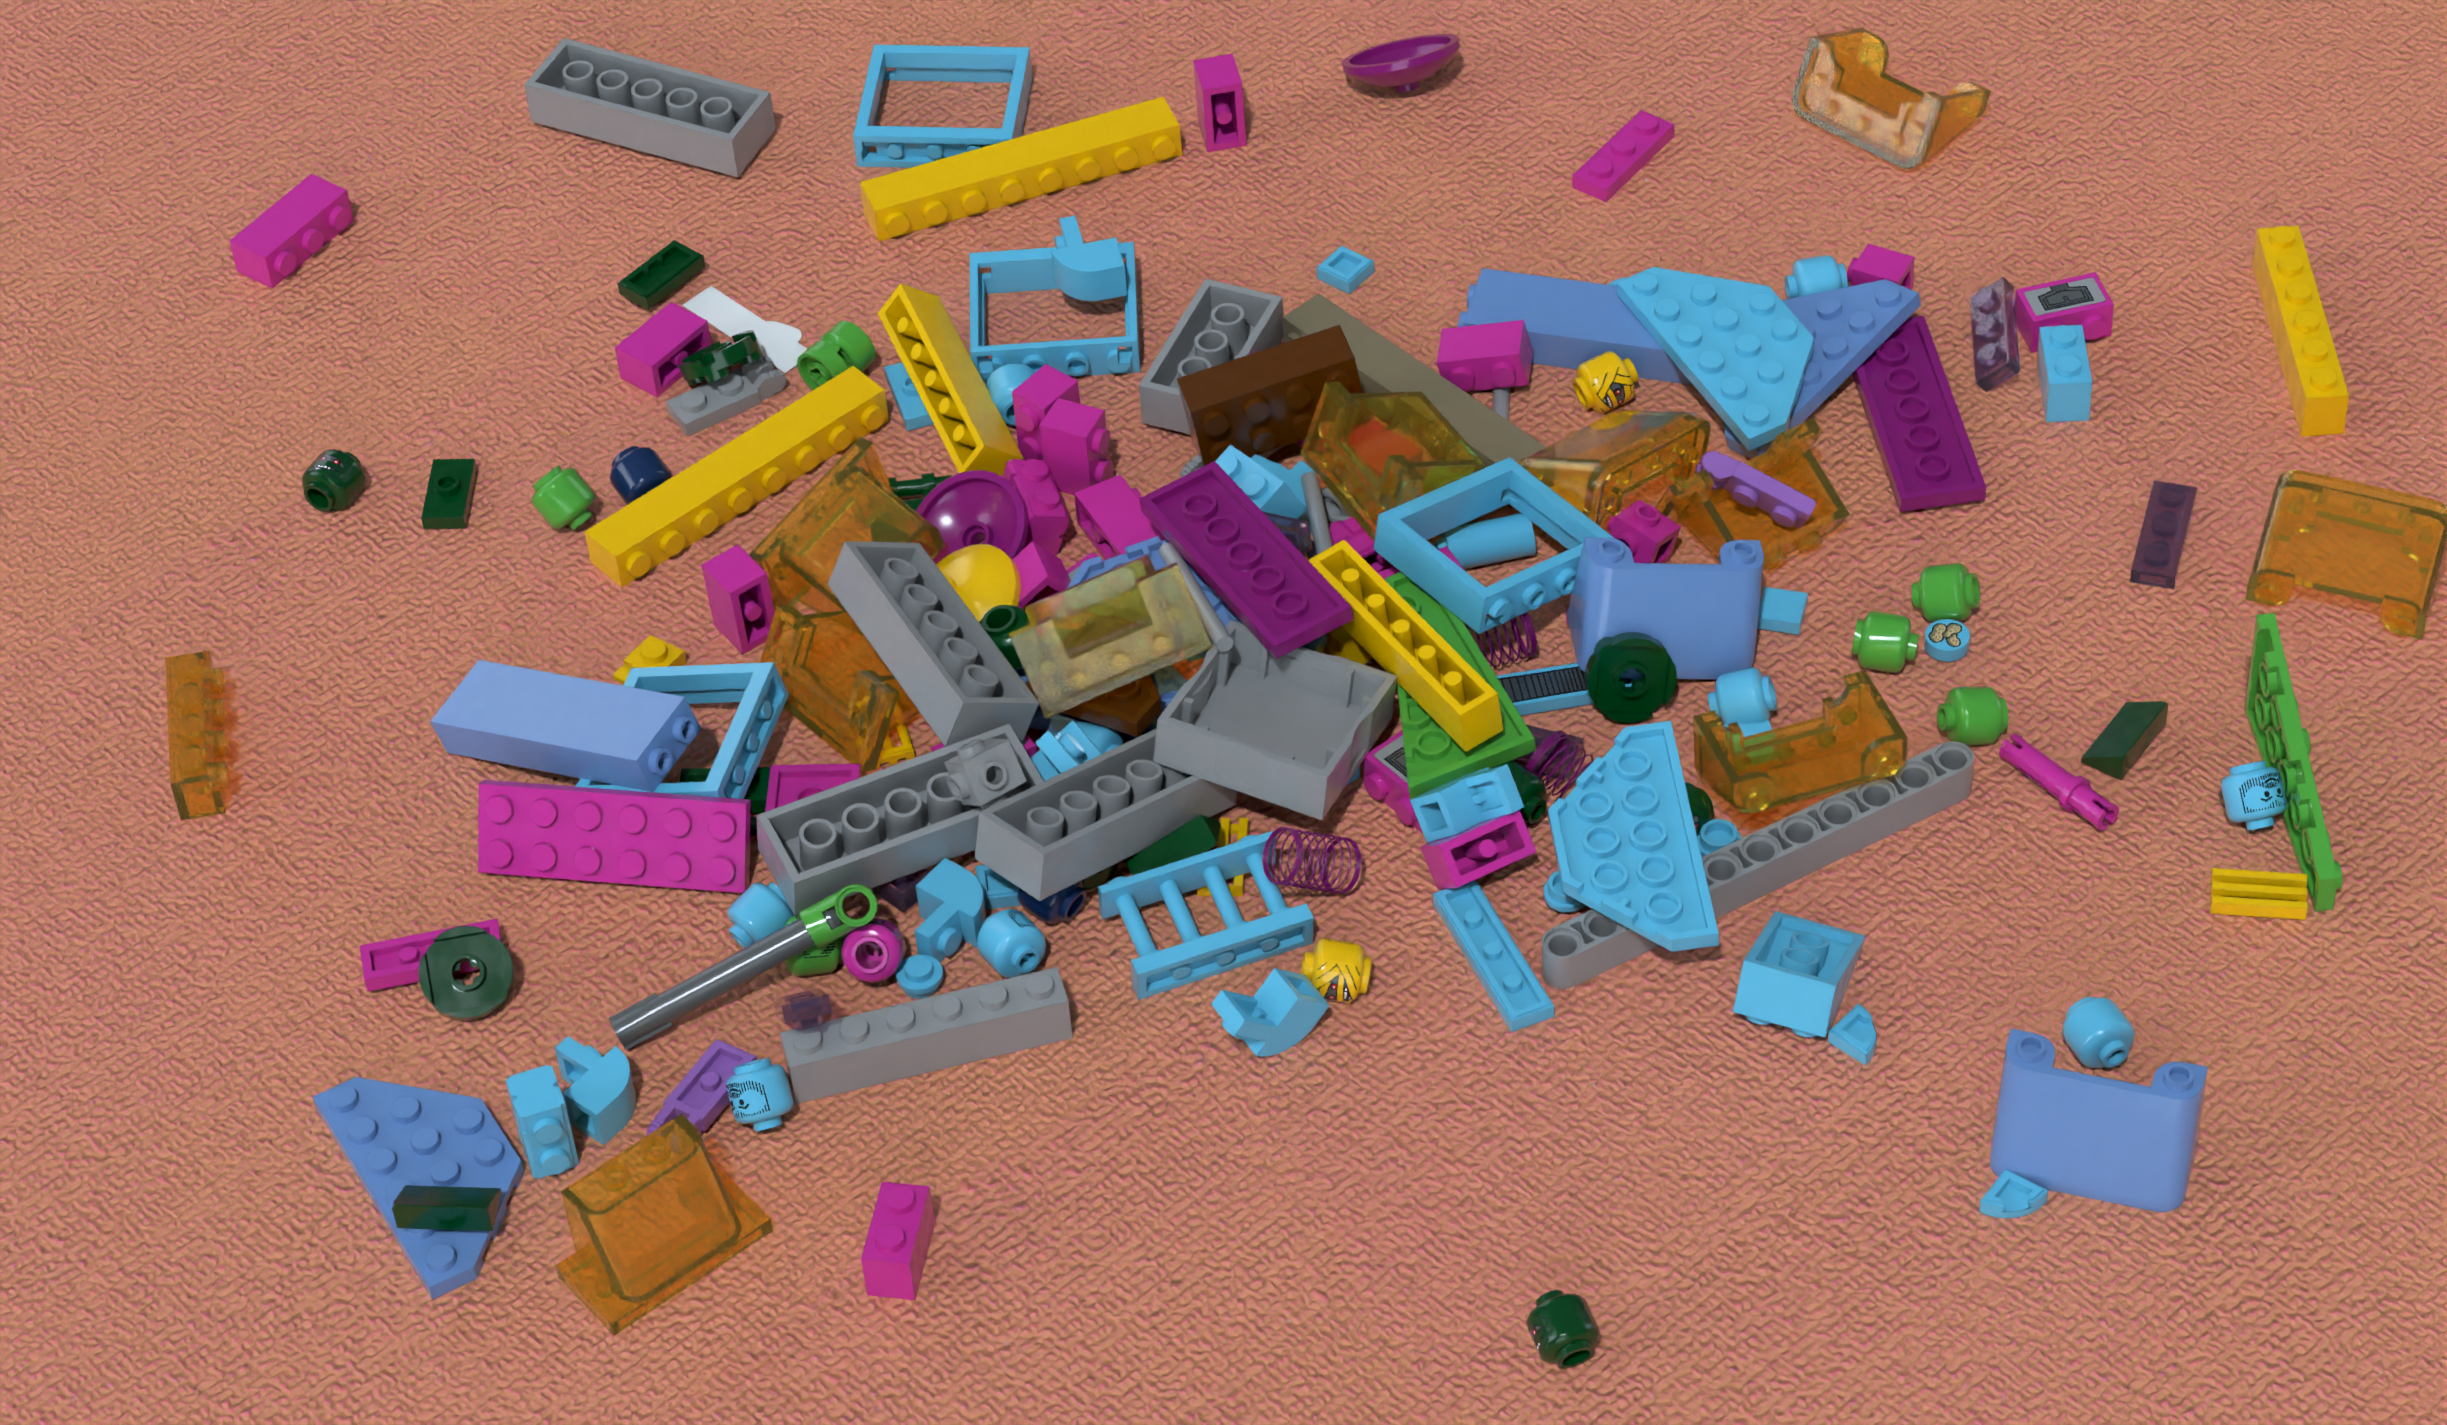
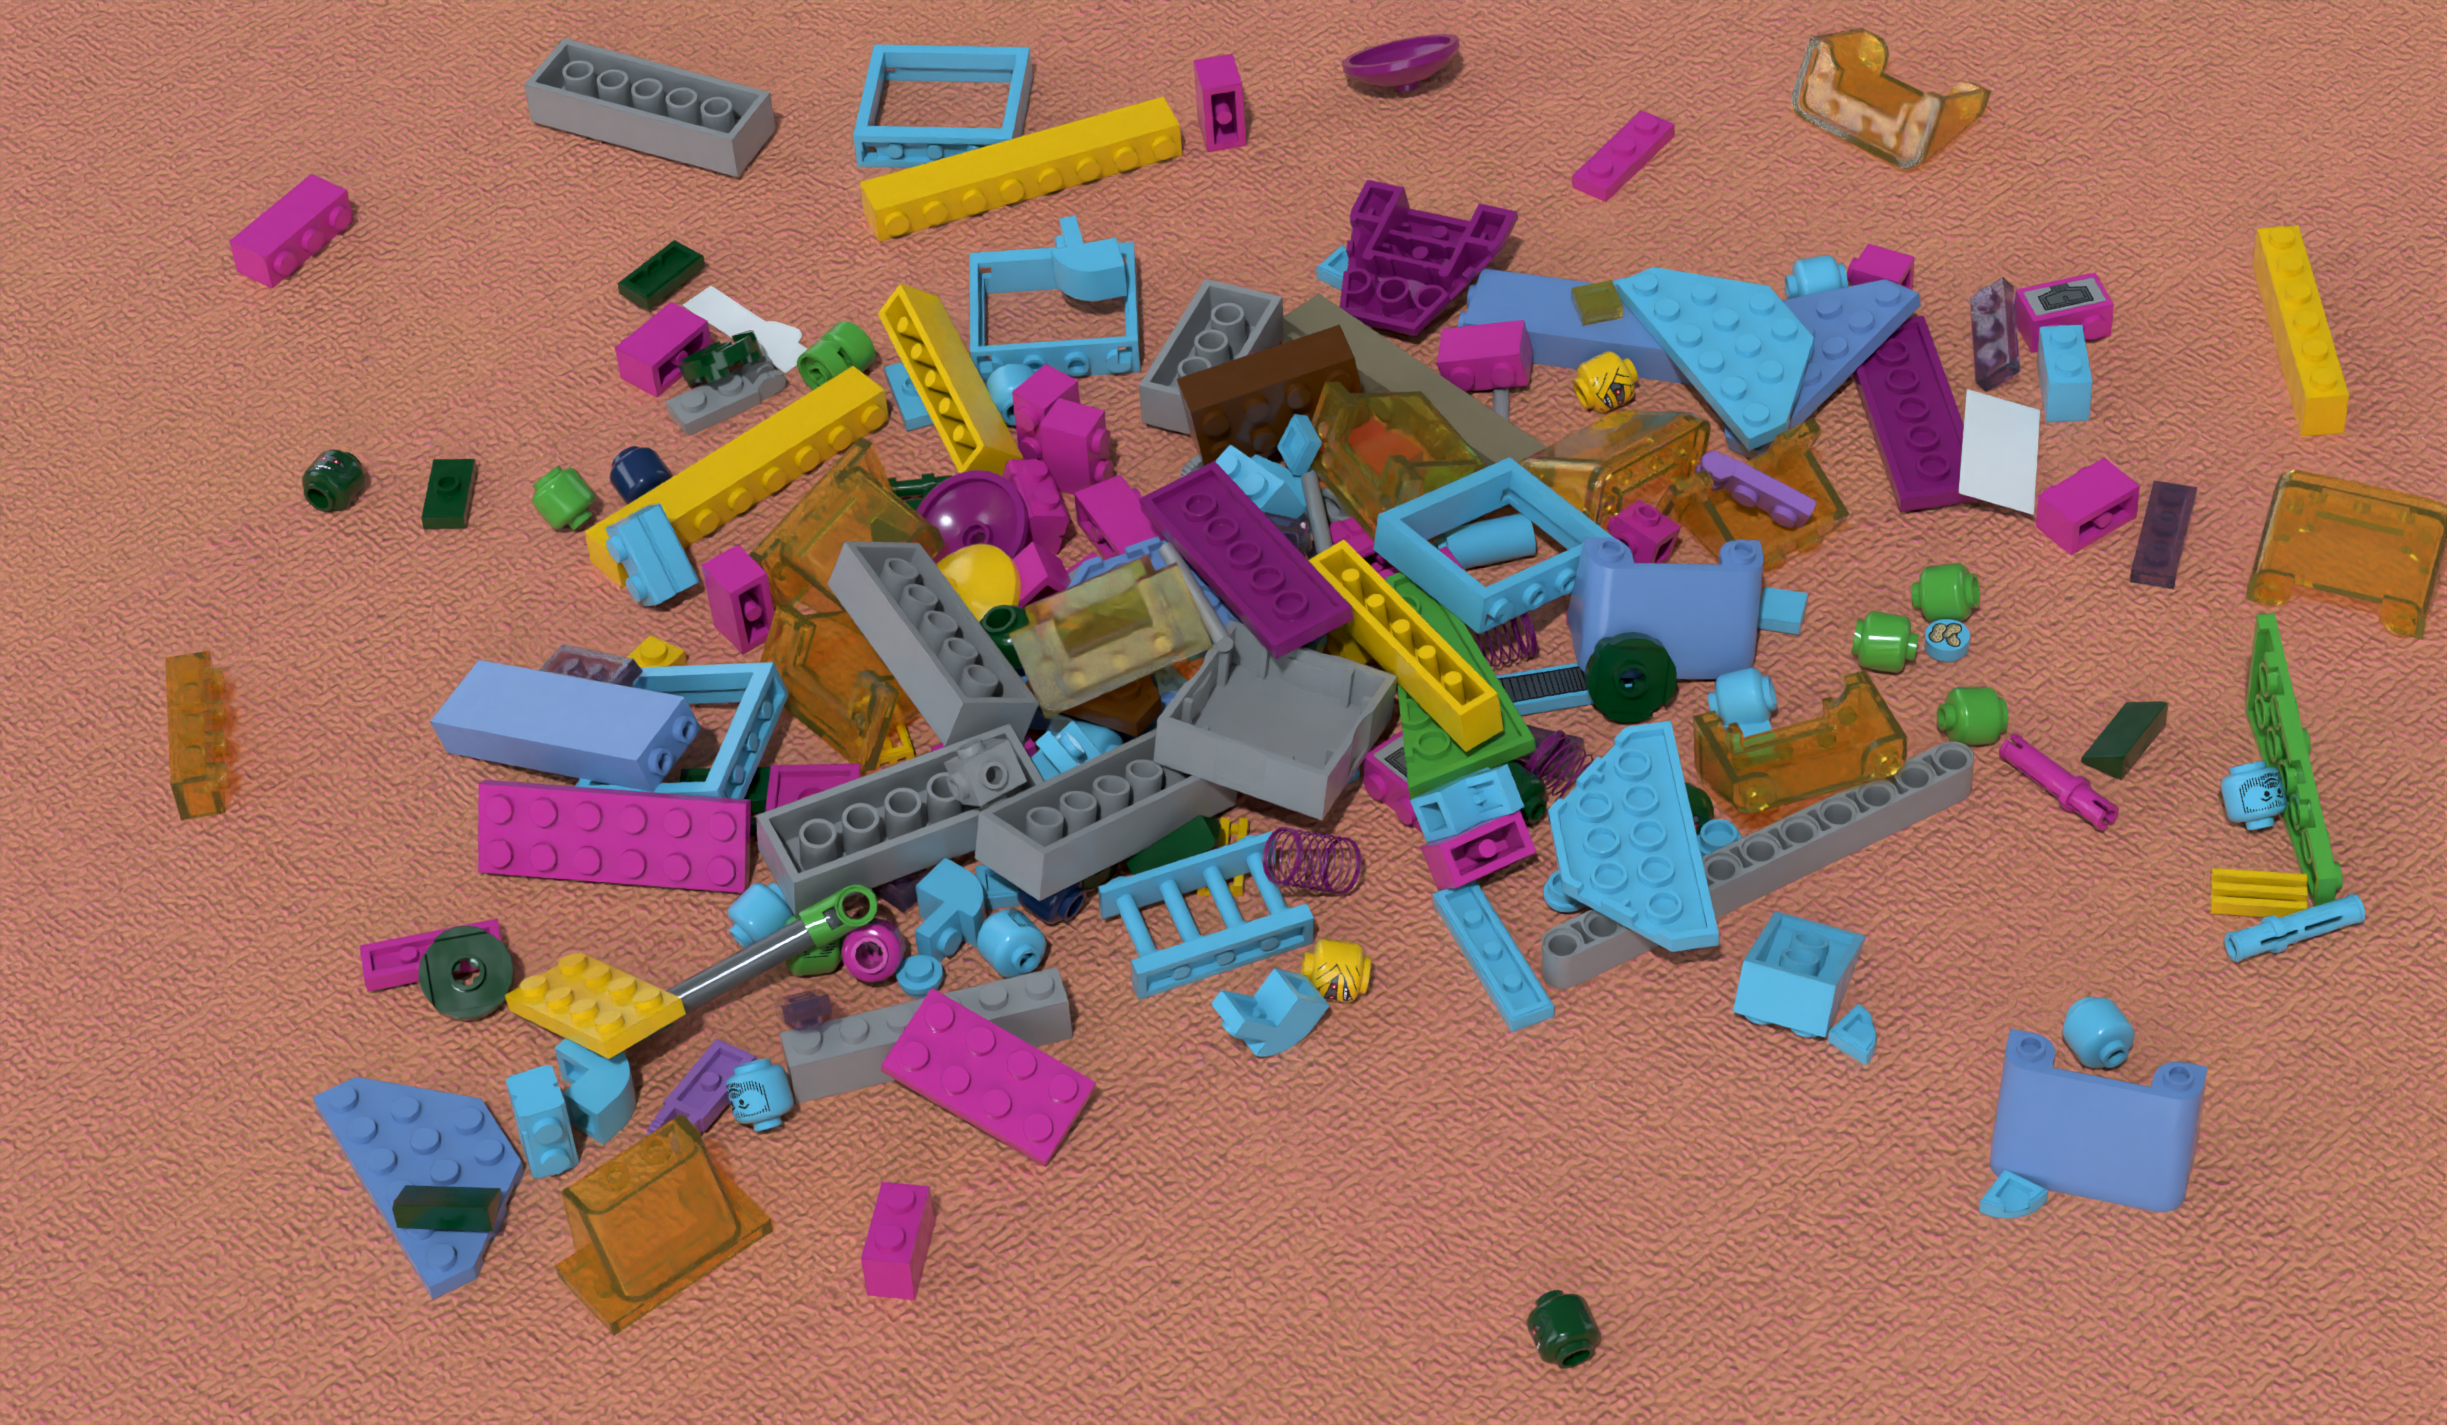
(593, 665): none -> clear purple plate
(594, 1004): none -> yellow plate
(650, 555): none -> medium azure brick
(988, 1077): none -> dark pink plate
(1299, 444): none -> medium azure tile
(1413, 261): none -> magenta wedge
(1597, 302): none -> clear yellow tile
(1999, 451): none -> white sticker
(2087, 506): none -> dark pink brick
(2276, 933): none -> medium azure pin

